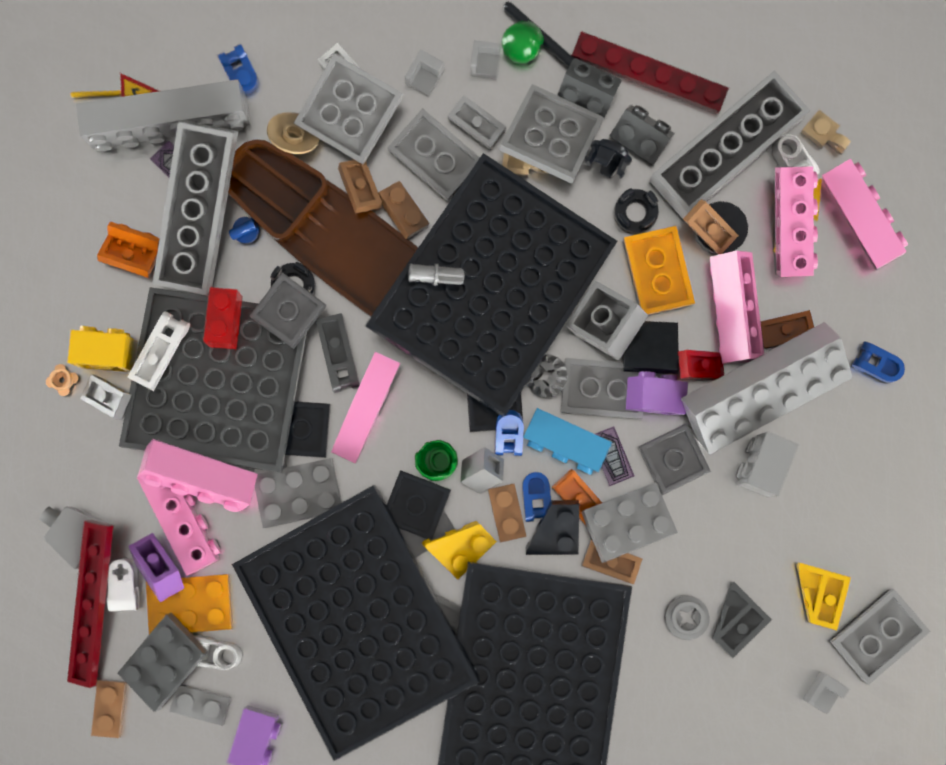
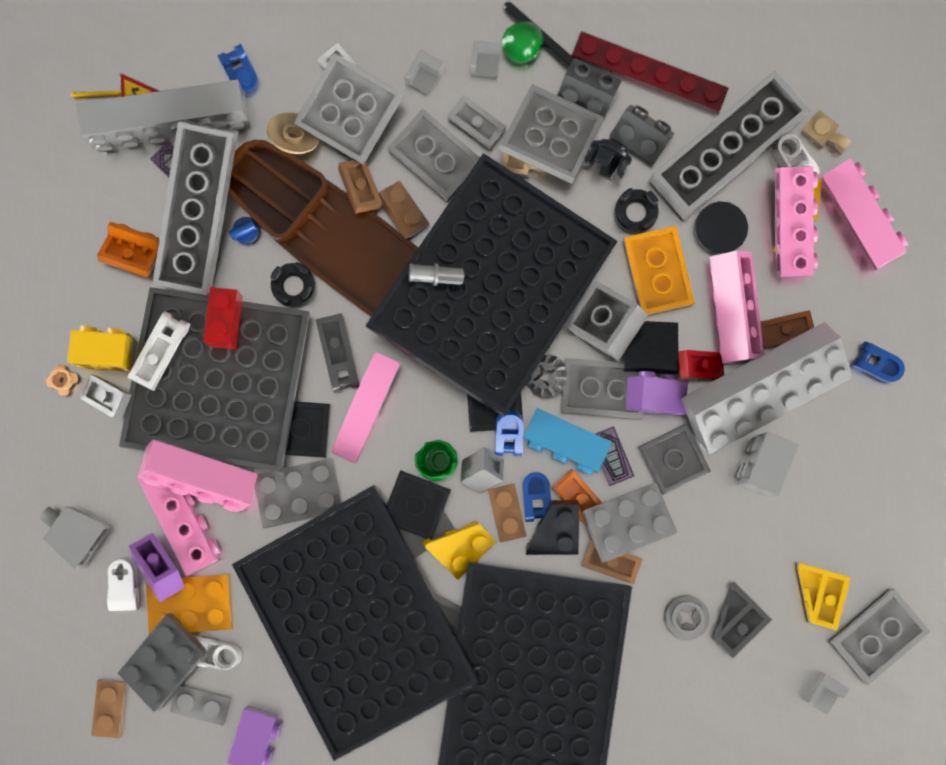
(90, 603): dark red plate -> none
(288, 310): flat silver tile -> none
(710, 227): medium nougat plate -> none

